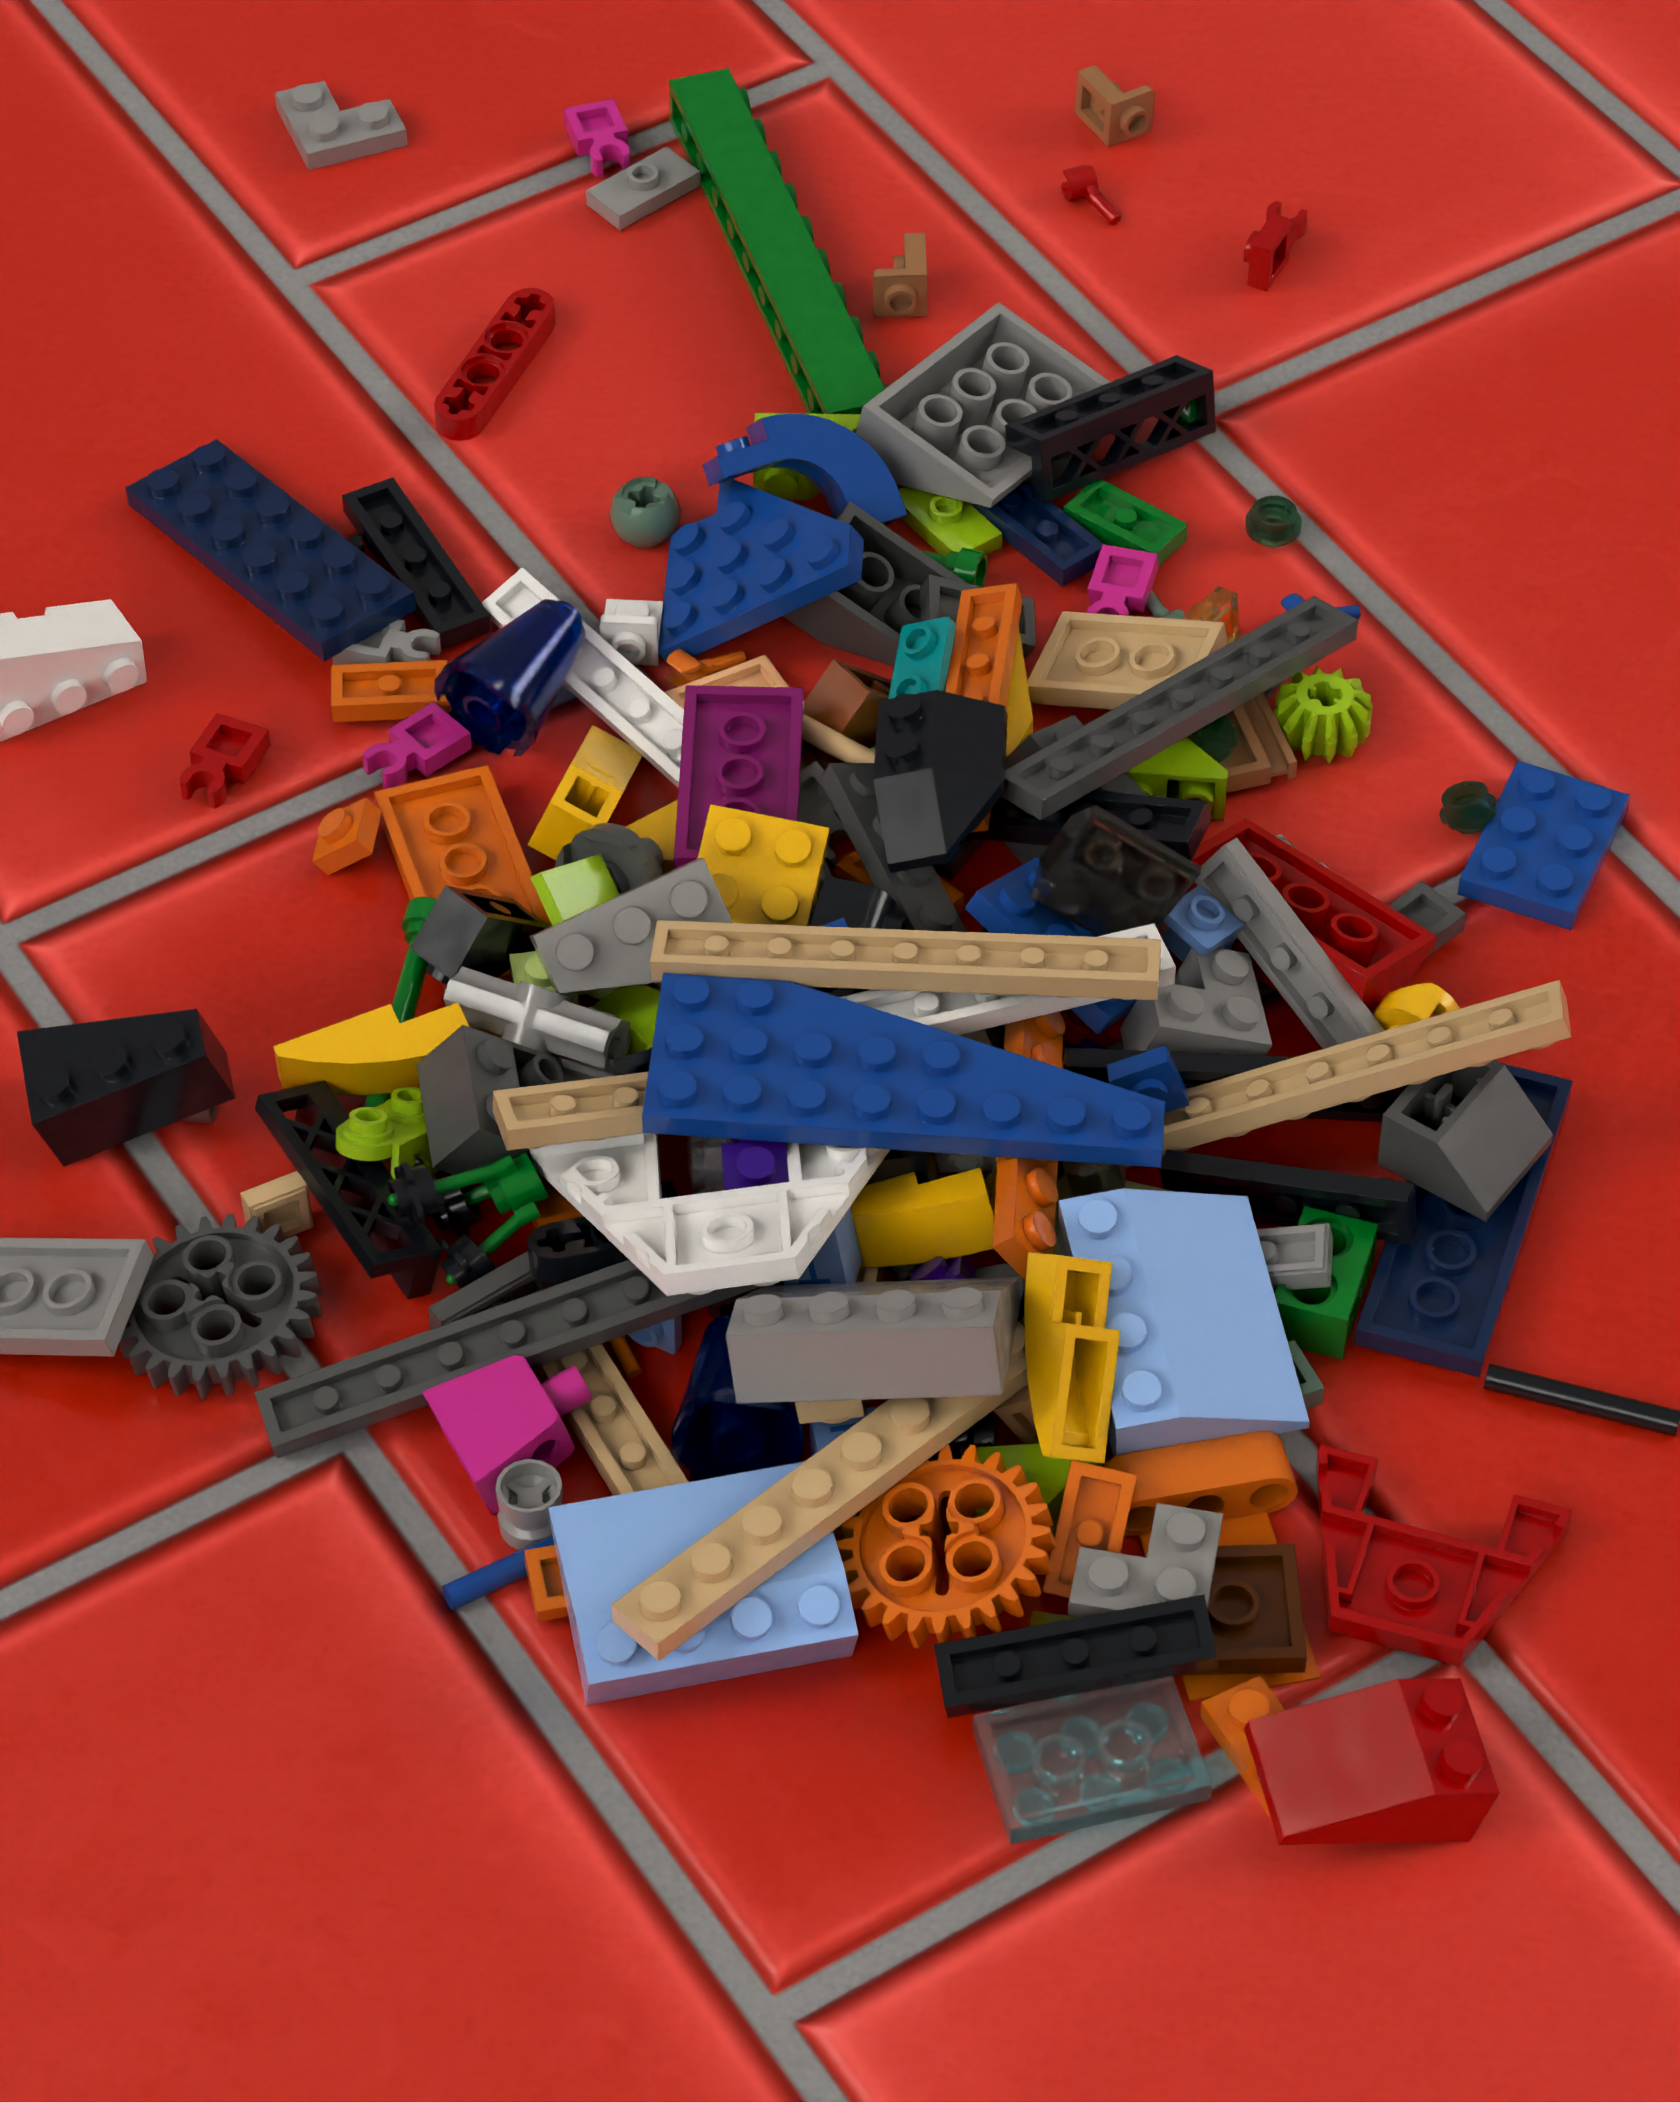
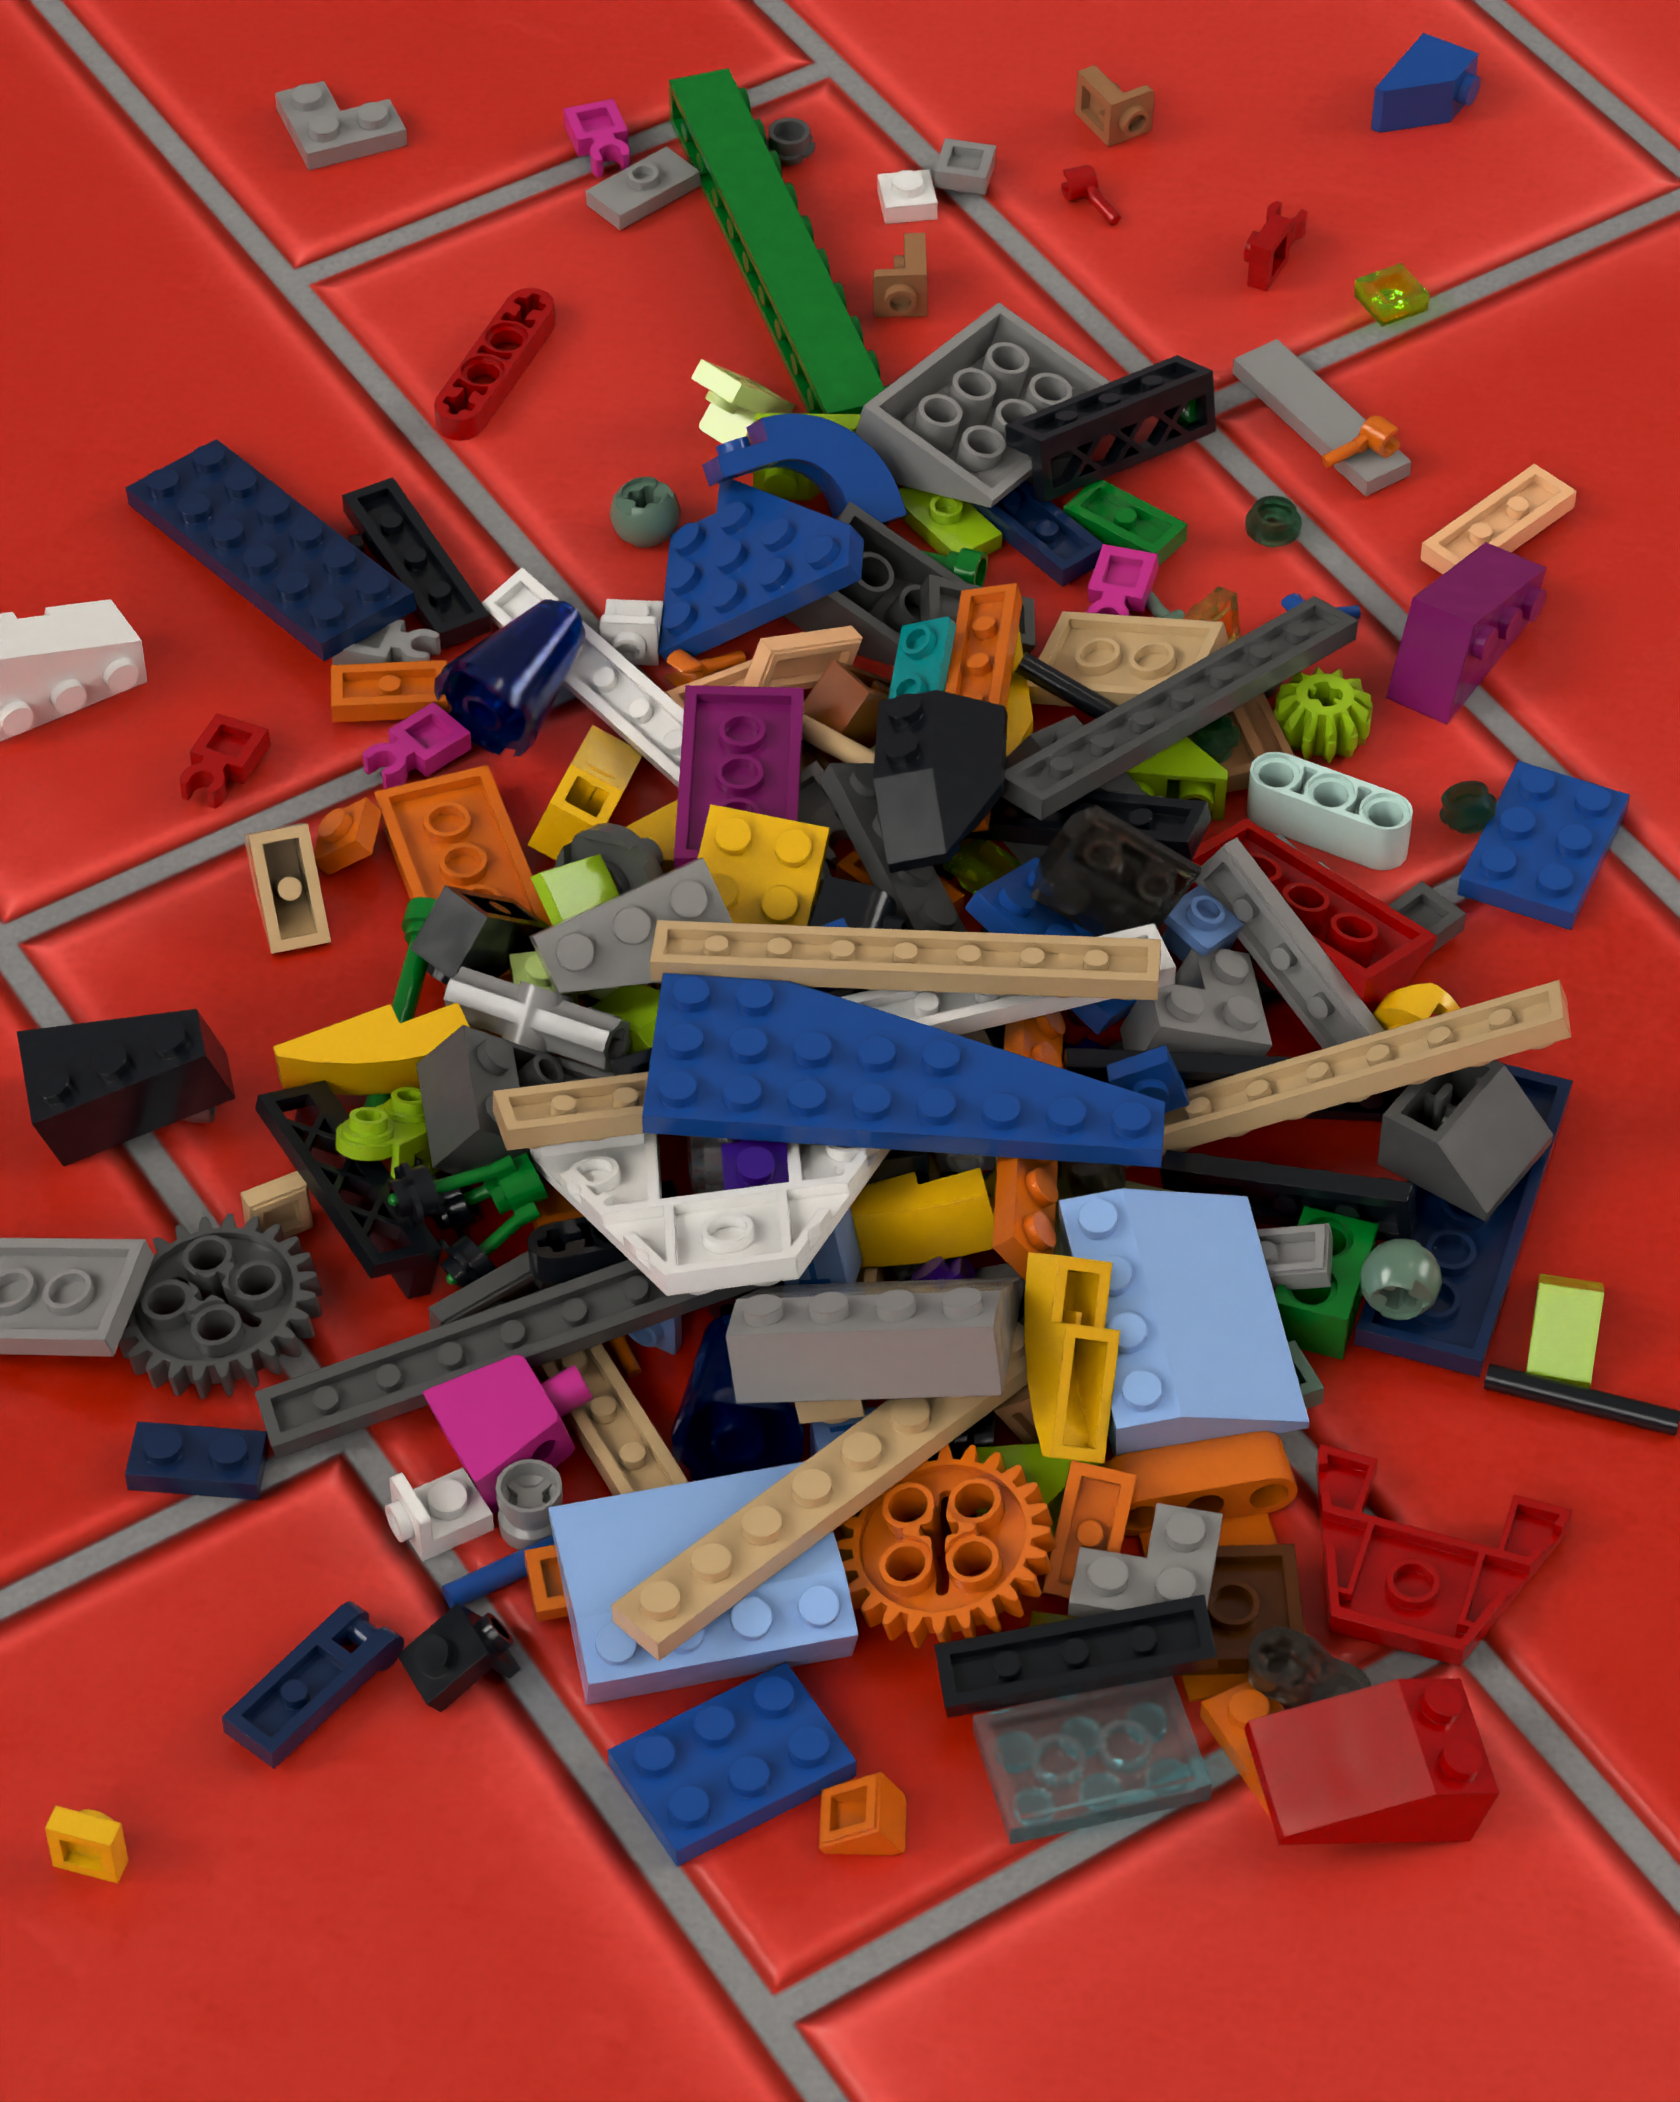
(87, 1843): none -> yellow plate
(197, 1460): none -> dark blue plate
(287, 887): none -> tan slope
(311, 1683): none -> dark blue plate
(437, 1513): none -> white bracket
(457, 1654): none -> black bracket
(731, 1763): none -> blue plate
(734, 402): none -> yellowish green slope
(790, 140): none -> dark grey plate
(801, 657): none -> light nougat tile
(863, 1817): none -> orange slope
(907, 196): none -> white plate
(965, 166): none -> light grey plate
(980, 864): none -> clear neon green plate
(1063, 686): none -> black bar
(1298, 1669): none -> clear smoke piece
(1316, 413): none -> light grey tile
(1329, 810): none -> light aqua beam
(1374, 434): none -> orange hand
(1391, 294): none -> clear neon green plate
(1400, 1279): none -> sand green piece
(1426, 86): none -> blue slope
(1463, 628): none -> magenta wedge
(1502, 519): none -> light nougat plate
(1565, 1329): none -> lime slope

